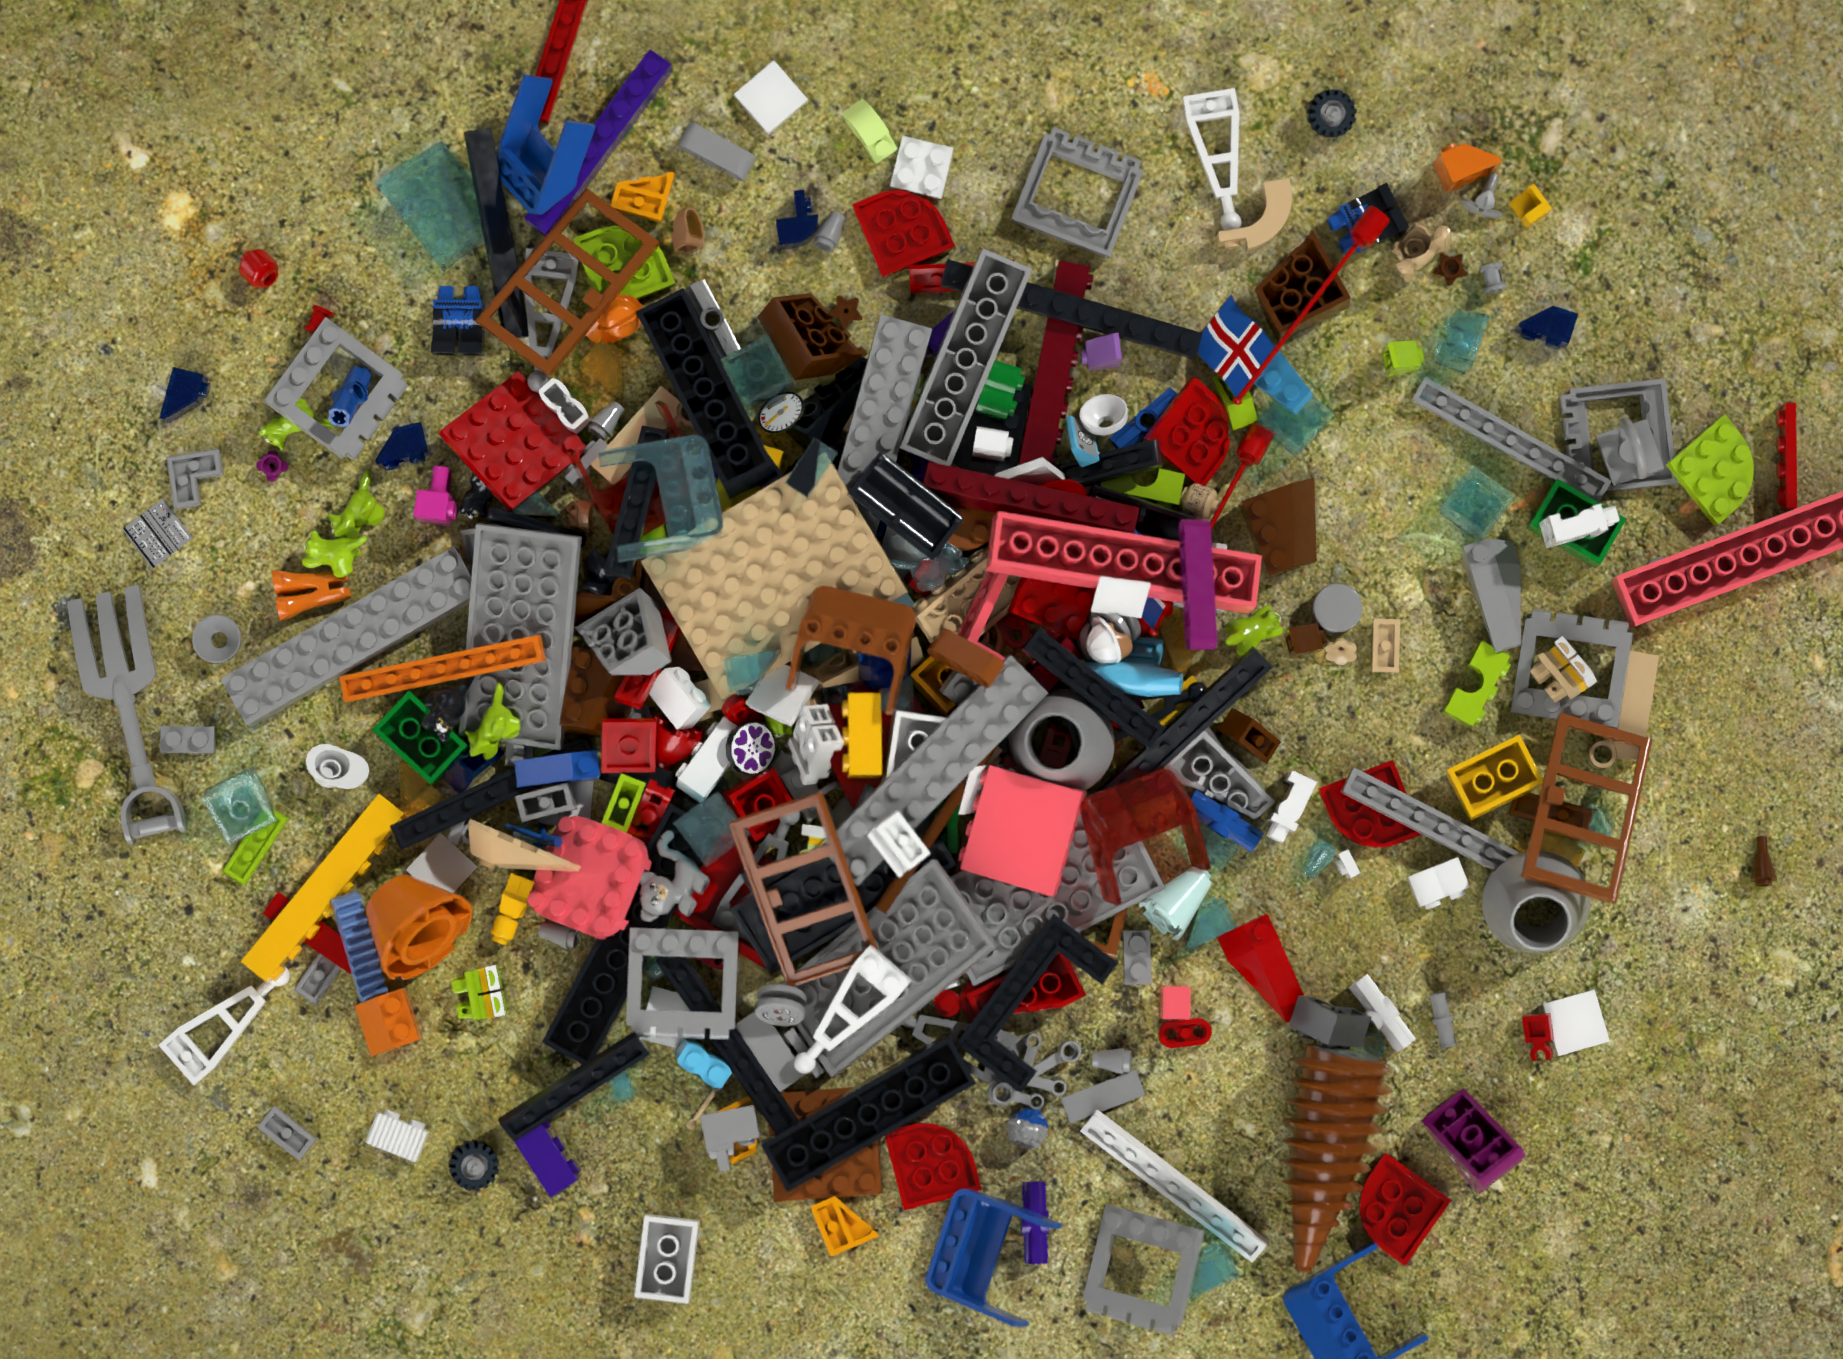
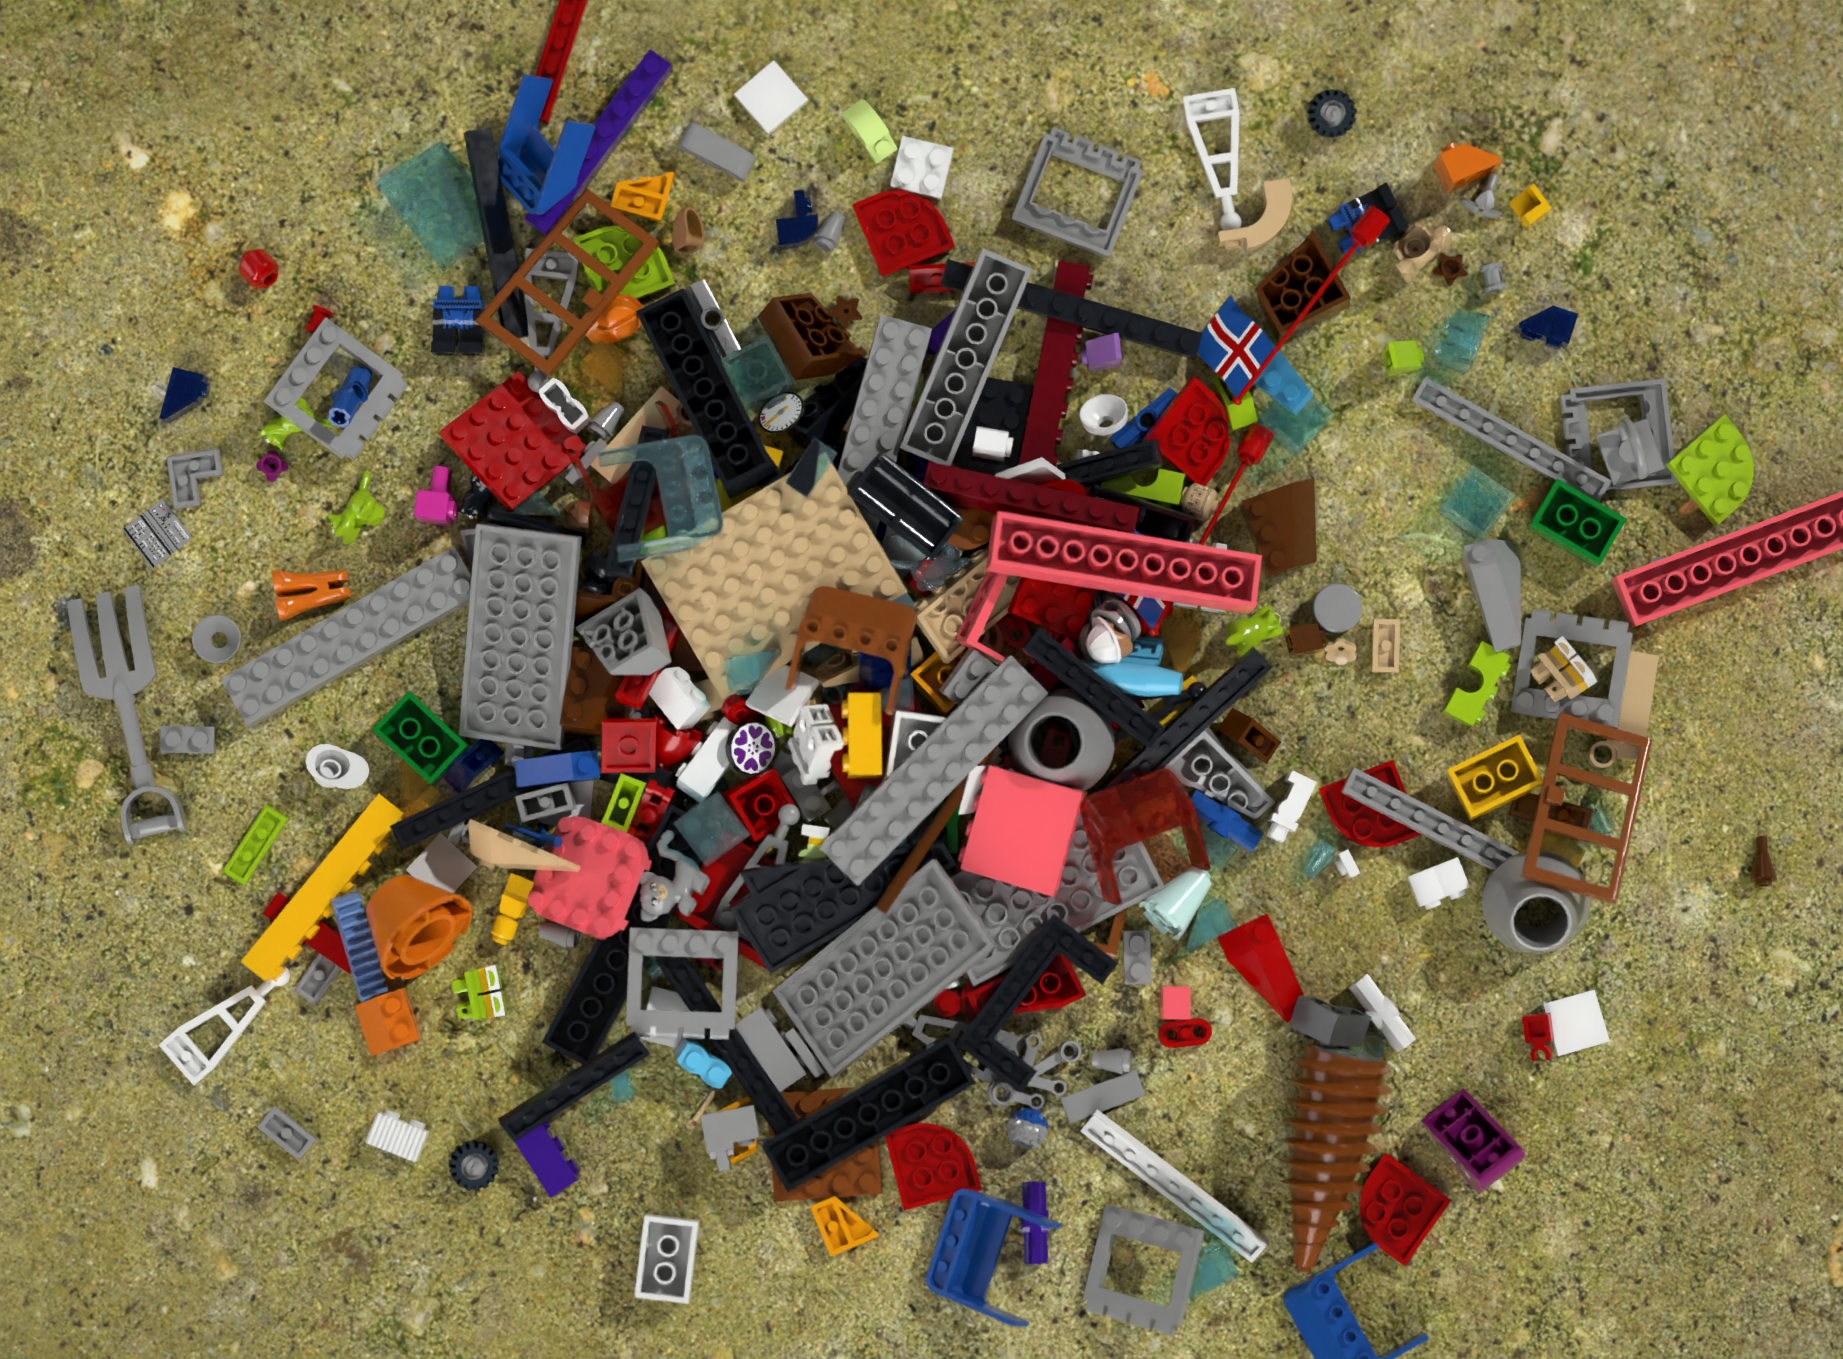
(239, 805): clear light blue slope -> none
(333, 552): lime animal -> none
(404, 445): clear blue slope -> none
(442, 668): orange plate -> none
(446, 708): black animal -> none
(495, 725): lime animal -> none
(771, 898): dark orange door -> none
(780, 1005): light grey head -> none
(879, 973): white plate -> none
(898, 843): white plate -> none
(966, 657): dark orange beam -> none
(999, 391): green brick -> none
(1082, 442): slope -> none
(1120, 596): white sticker -> none
(1197, 584): magenta beam -> none
(1442, 1019): light grey pin -> none
(1590, 521): white hips -> none
(1787, 467): red plate -> none

